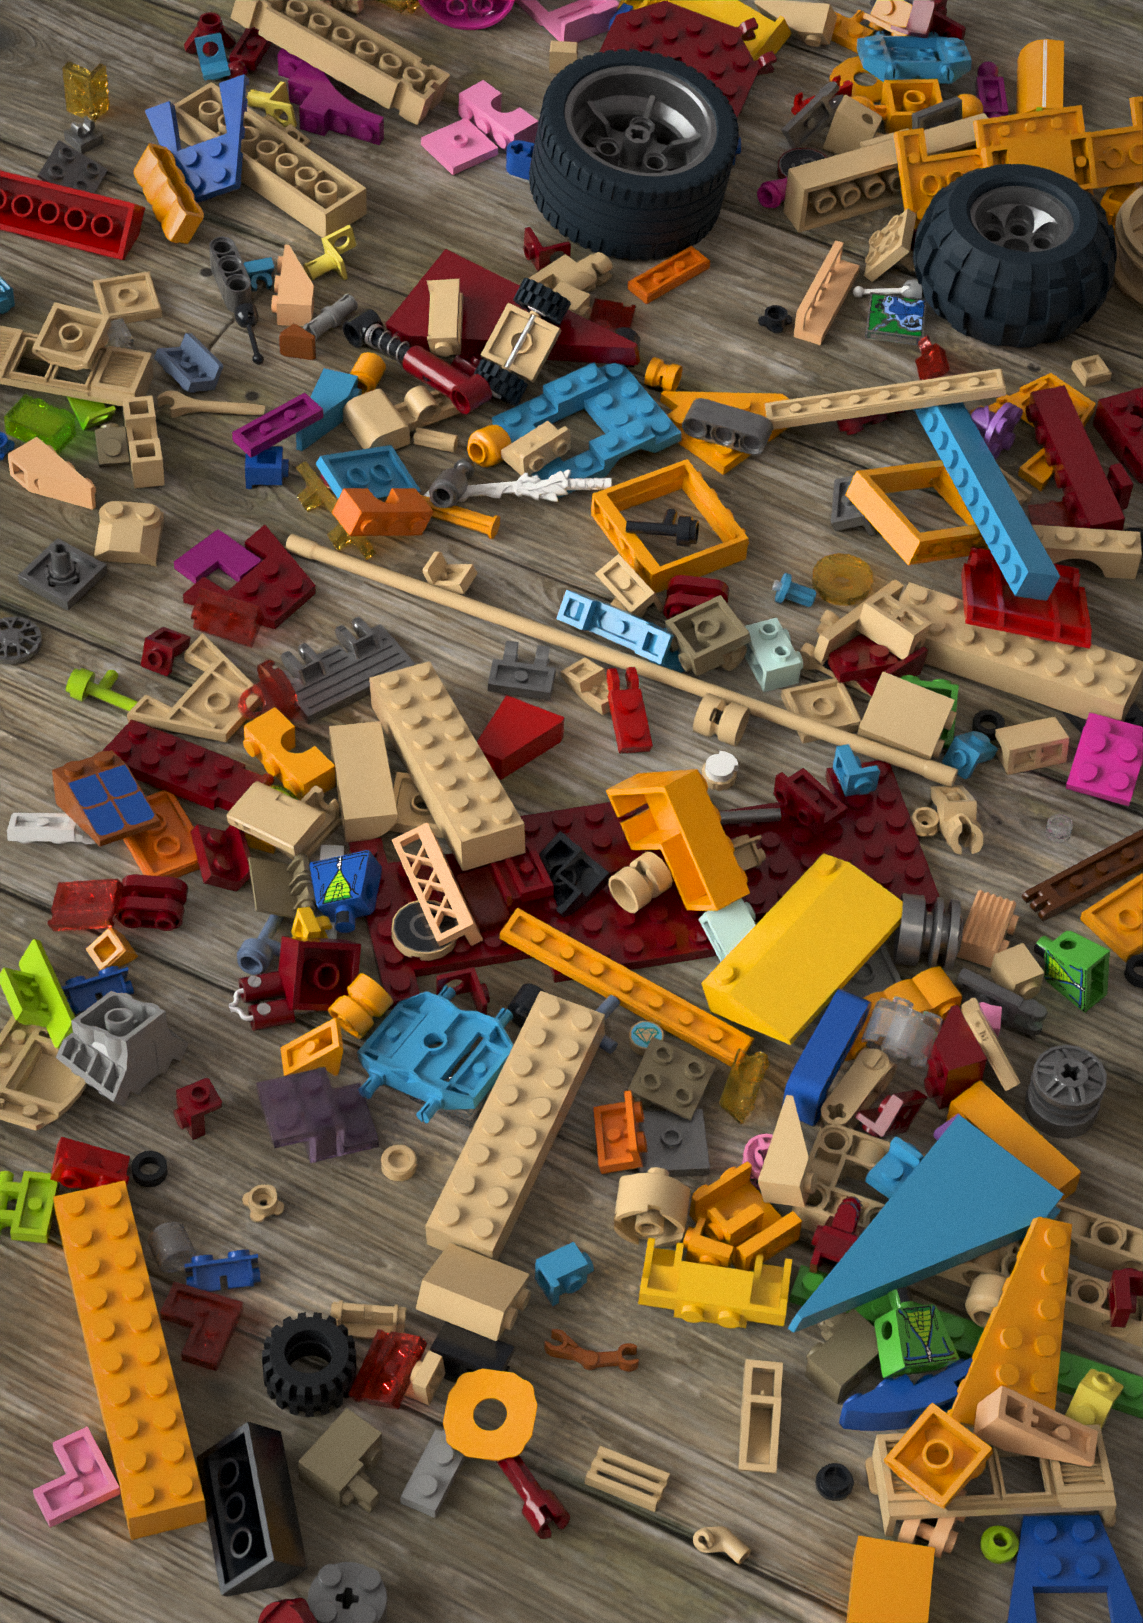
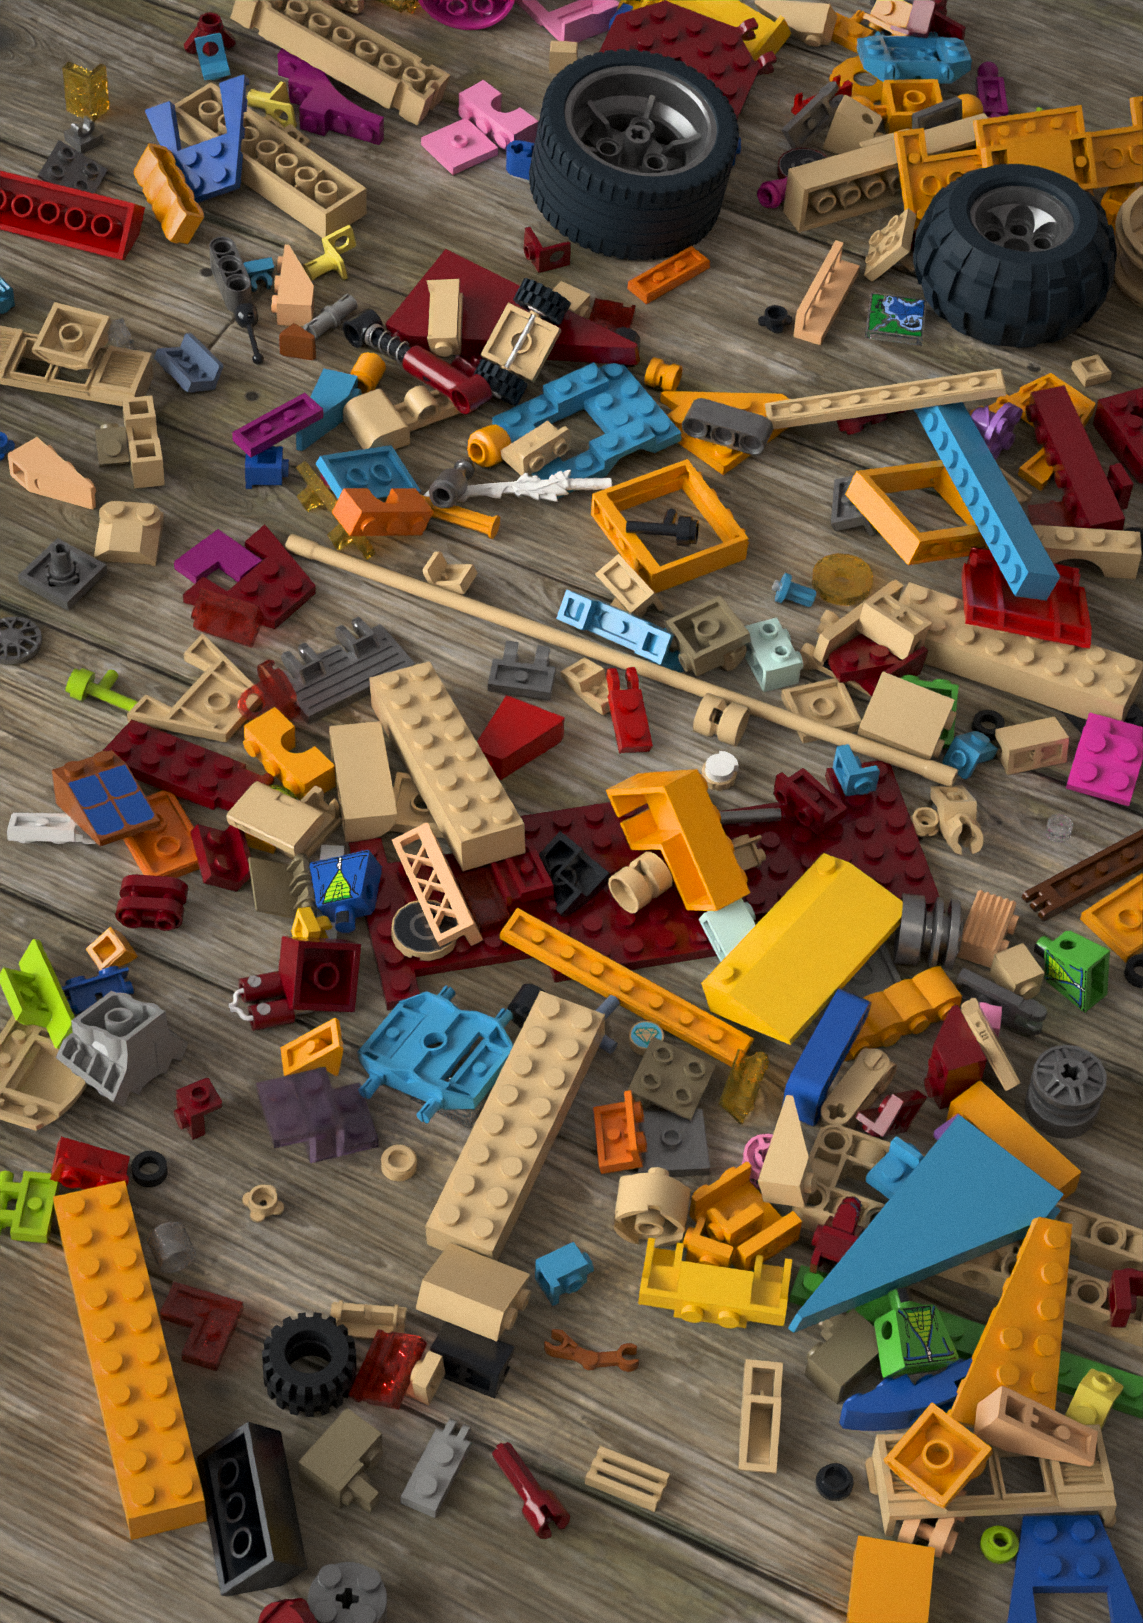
(38, 419): clear neon green brick -> none
(83, 1486): bright pink plate -> none
(85, 904): clear red plate -> none
(90, 412): lime bracket -> none
(128, 297): tan tile -> none
(162, 648): dark red bracket -> none
(184, 405): tan piece -> none
(235, 1267): blue hinge -> none
(247, 53): dark red plate -> none
(258, 953): sand blue piece -> none
(364, 1001): light orange wheel -> none
(435, 440): tan piece -> none
(469, 983): dark red bracket -> none
(497, 1444): light orange piece -> none
(581, 274): tan plate -> none
(690, 591): dark red brick -> none
(721, 1540): tan arm -> none
(902, 1031): clear brick -> none
(909, 289): hinge -> none
(933, 360): clear red plate -> none
(984, 1296): tan head -> none
(1040, 76): light orange brick -> none

